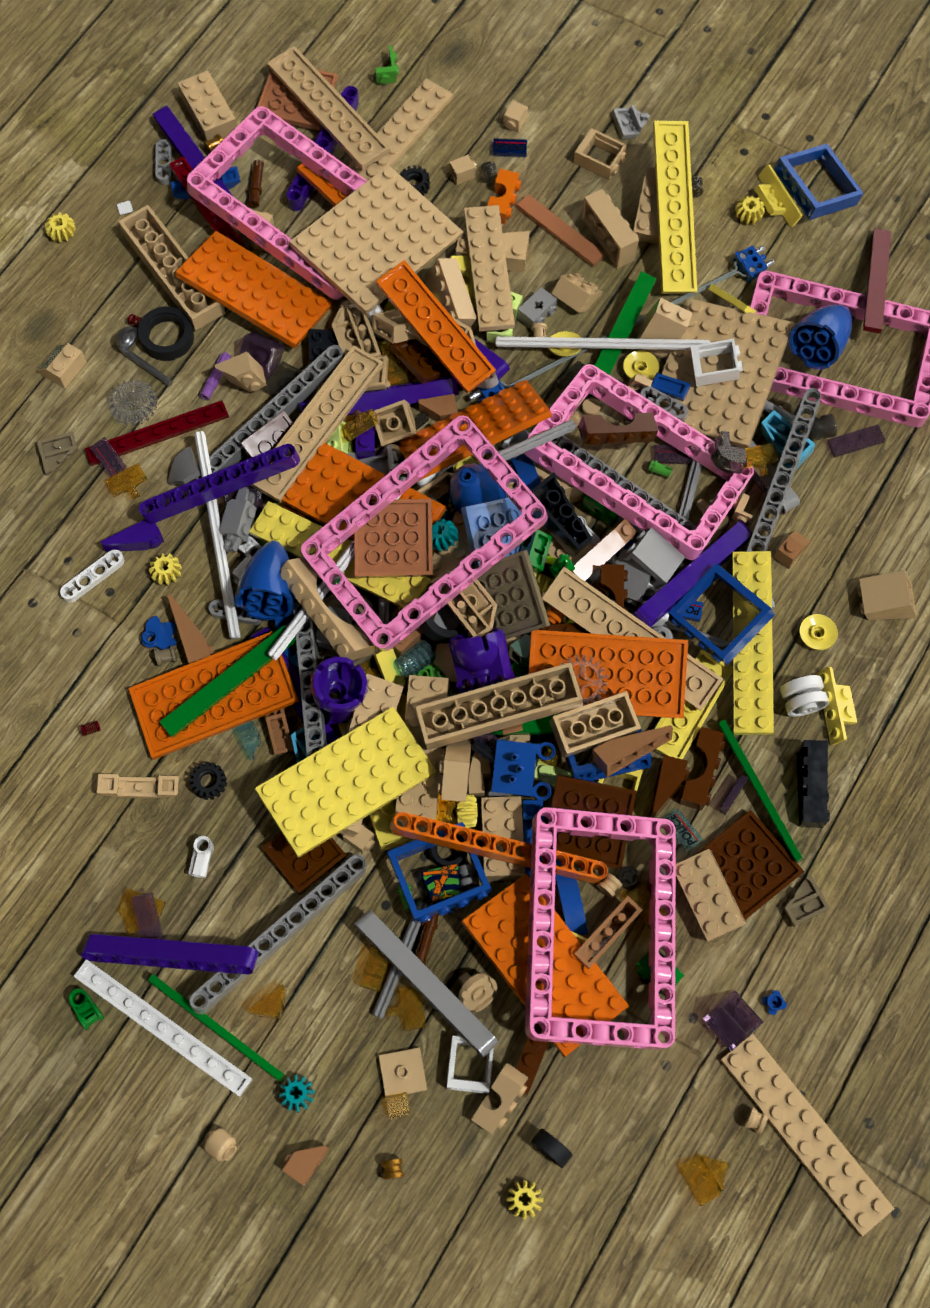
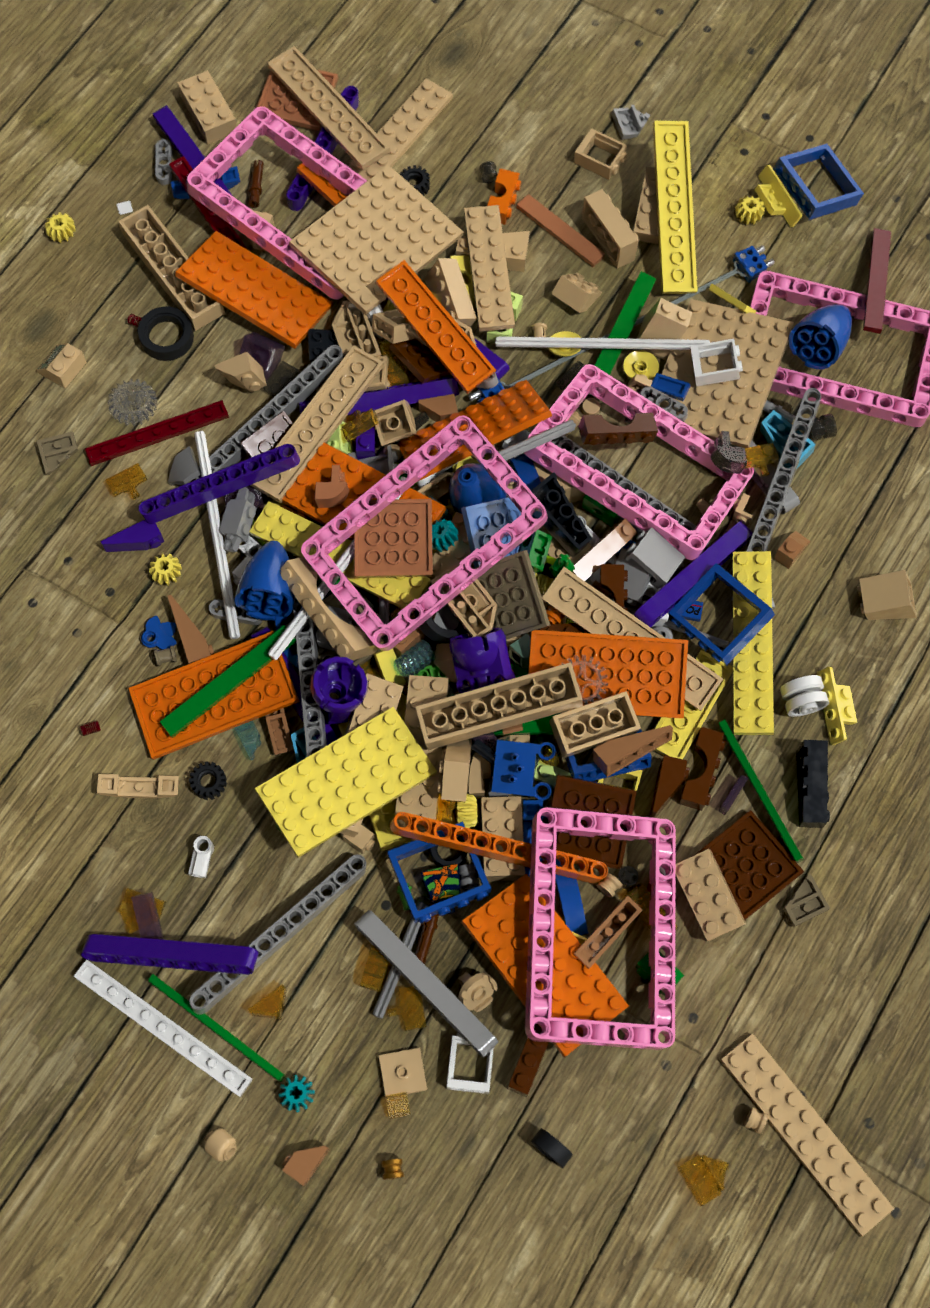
(88, 1011): green piece -> none
(94, 578): white beam -> none
(108, 457): clear purple tile -> none
(125, 339): flat silver piece -> none
(212, 143): pearl gold bush -> none
(212, 382): medium lavender axle -> none
(309, 867): reddish brown plate -> none
(334, 492): none -> nougat brick
(388, 74): bright green bracket -> none
(462, 169): tan brick -> none
(508, 1085): tan arch -> none
(510, 147): clear blue tile -> none
(515, 116): tan brick -> none
(519, 1205): light yellow gear -> none
(537, 308): light grey brick -> none
(660, 469): bright green pin -> none
(670, 455): tile -> none
(685, 832): clear light blue tile -> none
(690, 489): light grey axle -> none
(697, 189): clear smoke wheel -> none
(733, 1020): clear purple slope -> none
(780, 1003): blue plate -> none
(821, 625): light yellow dish -> none
(856, 441): tile -> none

